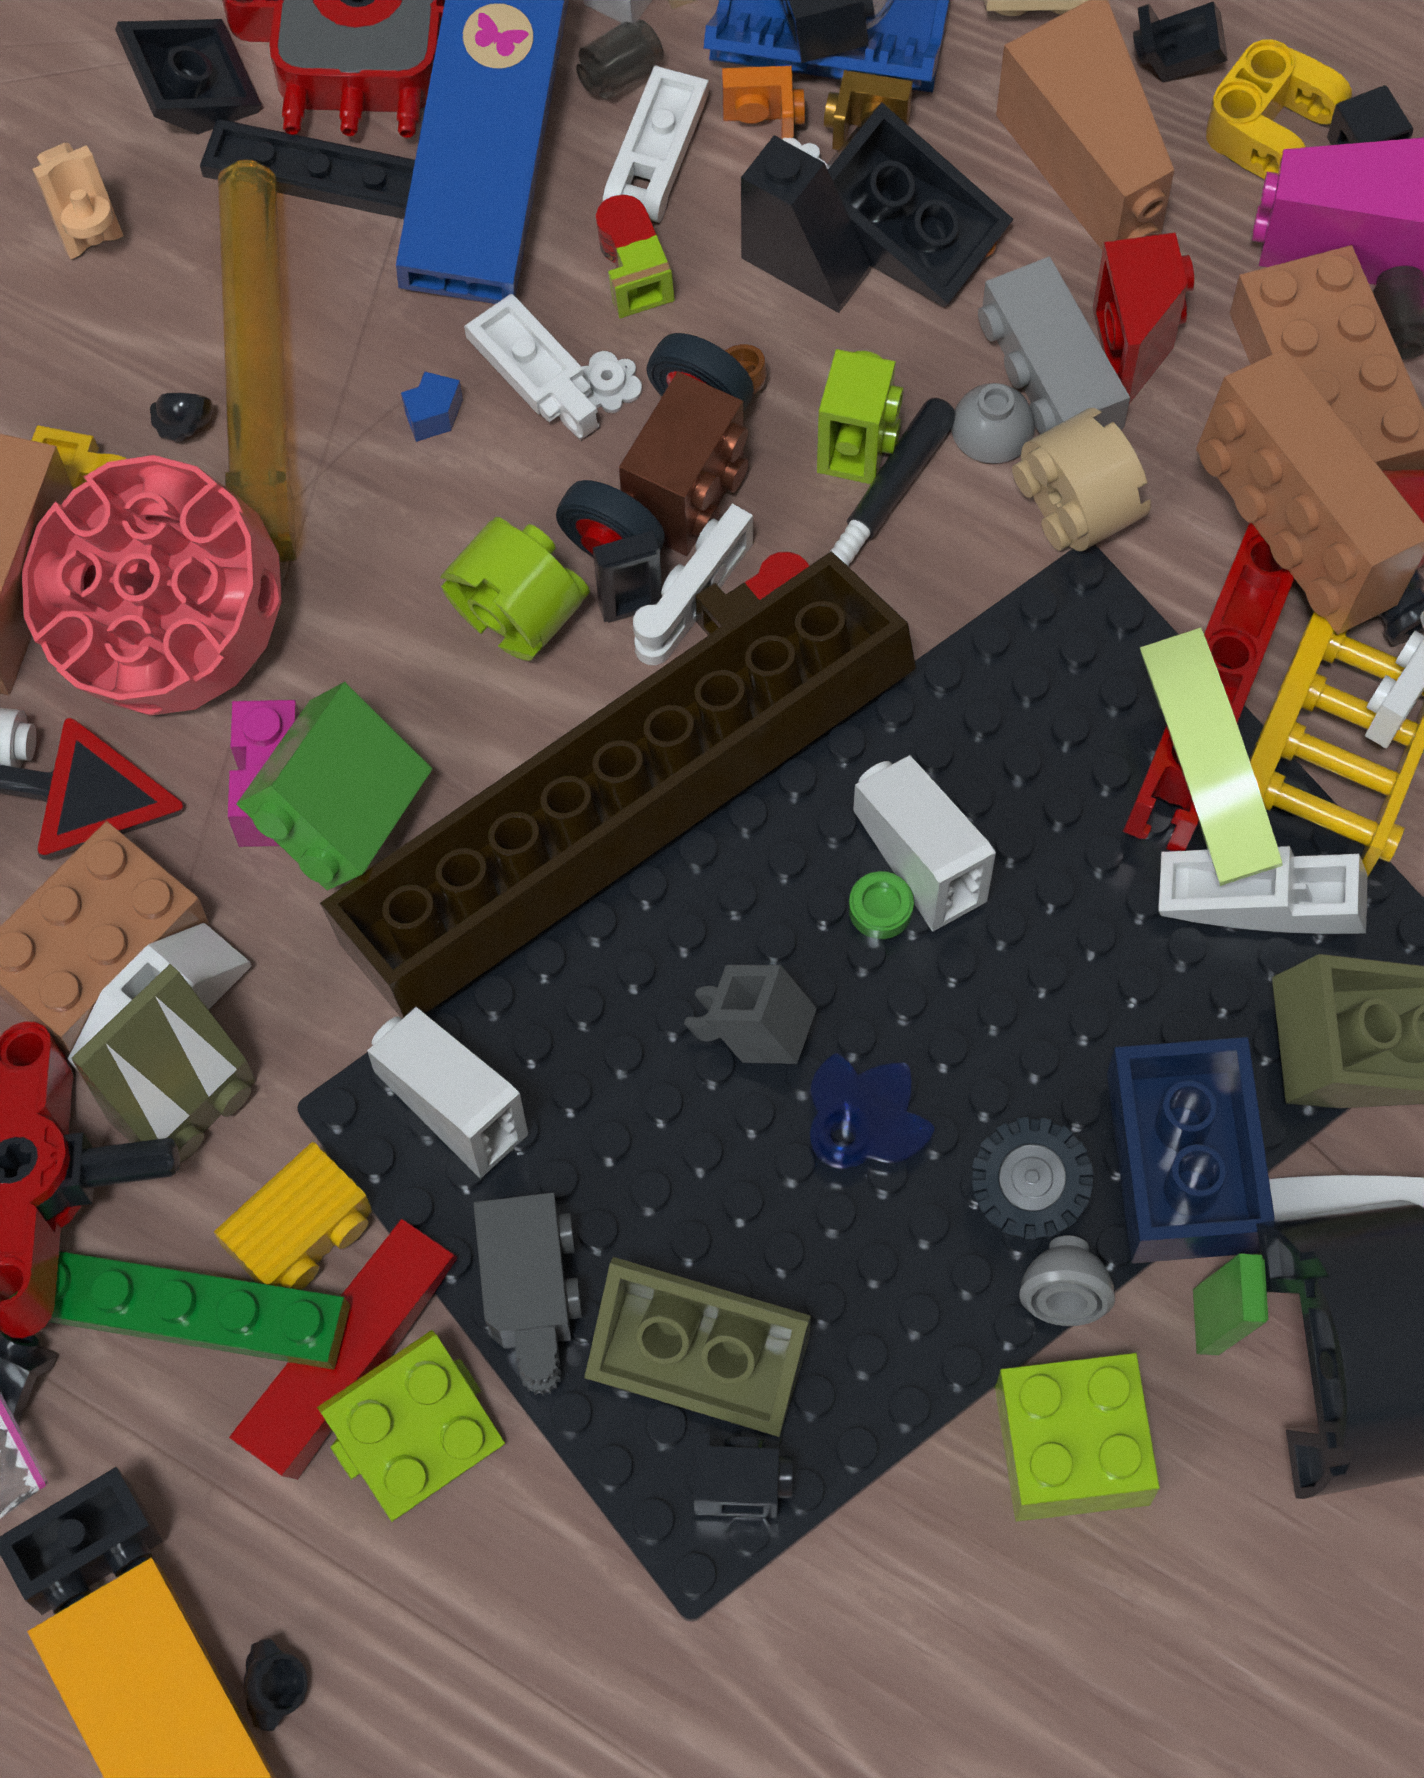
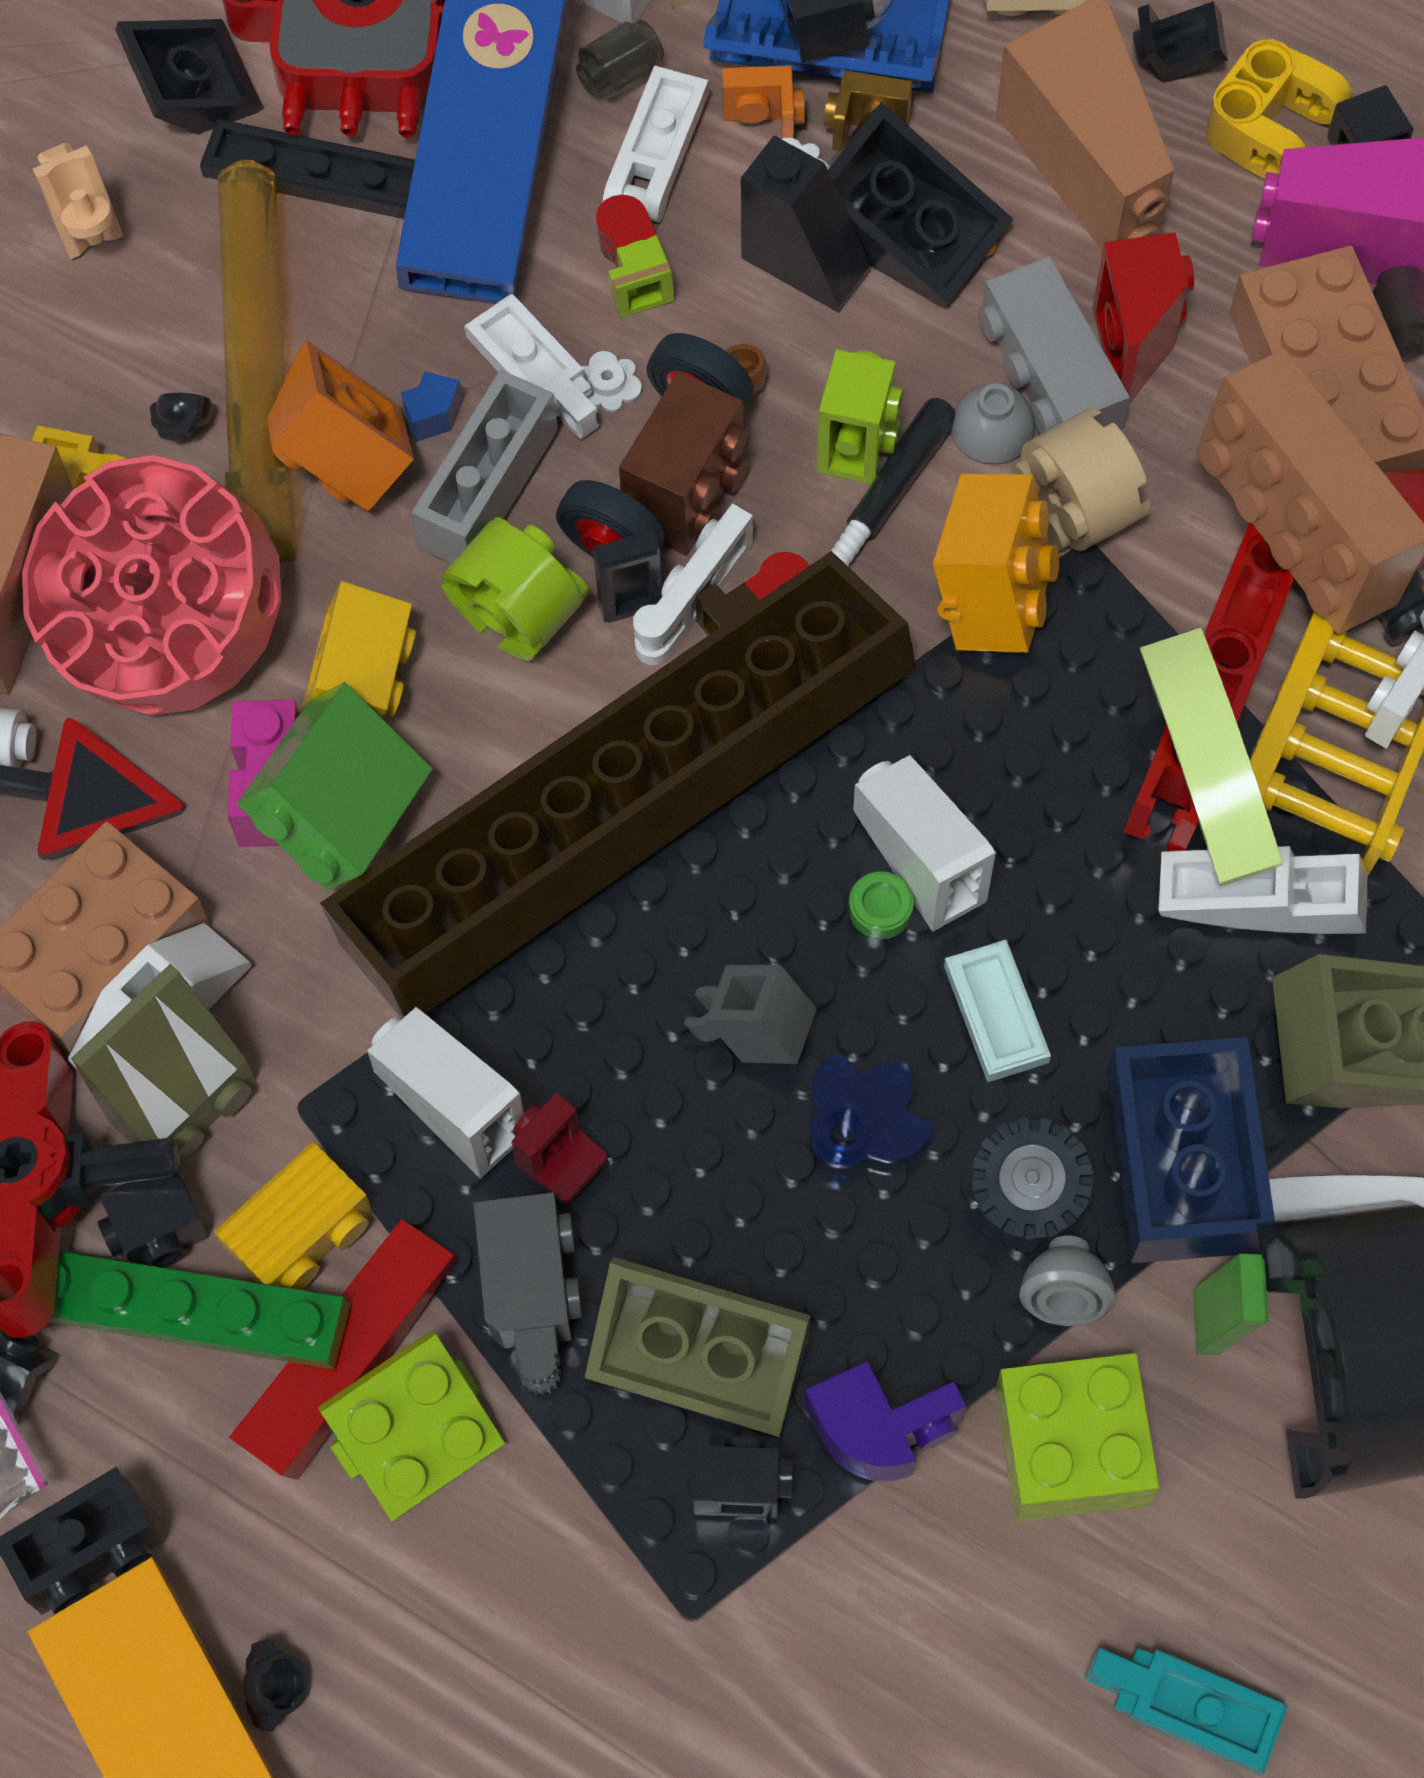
(151, 1221): none -> black brick
(338, 429): none -> orange slope
(362, 644): none -> yellow brick
(485, 465): none -> light grey brick
(555, 1150): none -> dark red bracket
(870, 1436): none -> dark purple brick
(995, 563): none -> light orange brick
(997, 1010): none -> light aqua tile
(1192, 1705): none -> teal hinge

